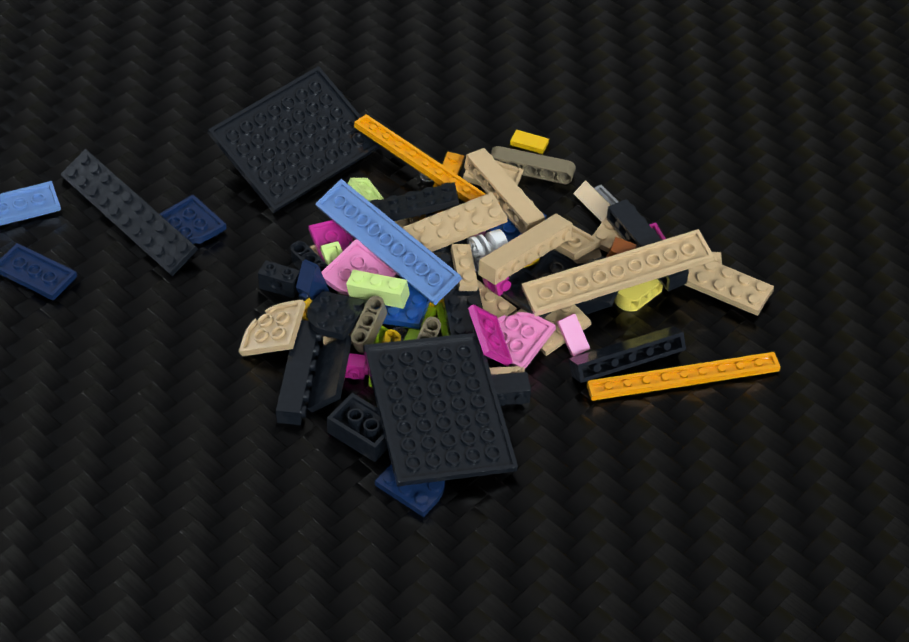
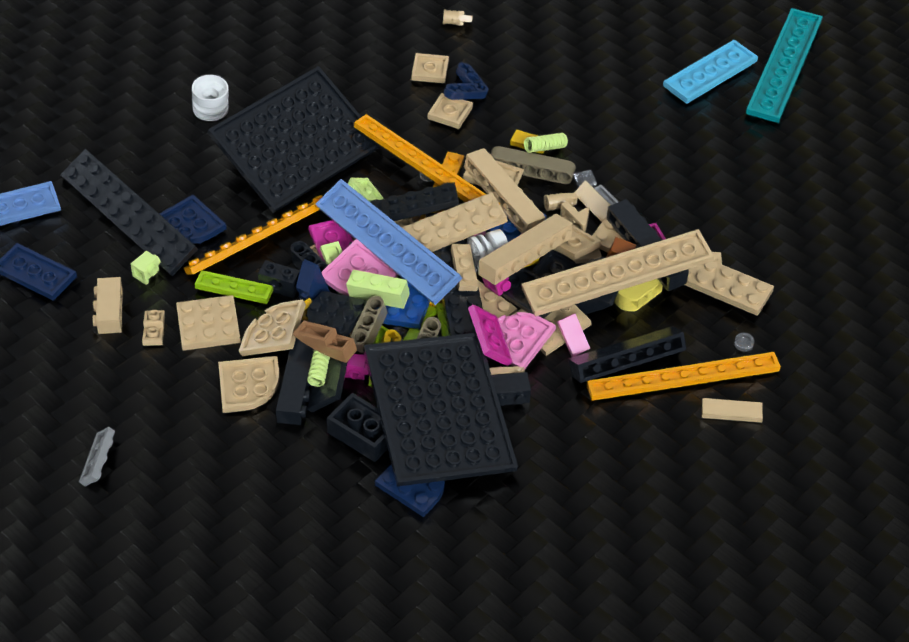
(97, 456): none -> light grey plate
(108, 305): none -> tan brick
(145, 267): none -> yellowish green brick
(153, 327): none -> tan slope
(208, 322): none -> tan plate
(210, 97): none -> white wheel
(234, 286): none -> lime plate
(248, 382): none -> tan plate
(257, 234): none -> light orange plate
(318, 369): none -> yellowish green piece
(326, 340): none -> medium nougat slope
(430, 68): none -> tan plate
(450, 111): none -> tan plate
(455, 17): none -> tan hinge
(472, 85): none -> dark blue beam
(545, 142): none -> yellowish green piece
(554, 201): none -> tan hinge
(570, 213): none -> tan slope
(580, 177): none -> clear tile
(710, 71): none -> medium azure plate
(732, 410): none -> tan tile
(744, 342): none -> clear tile
(784, 65): none -> teal plate

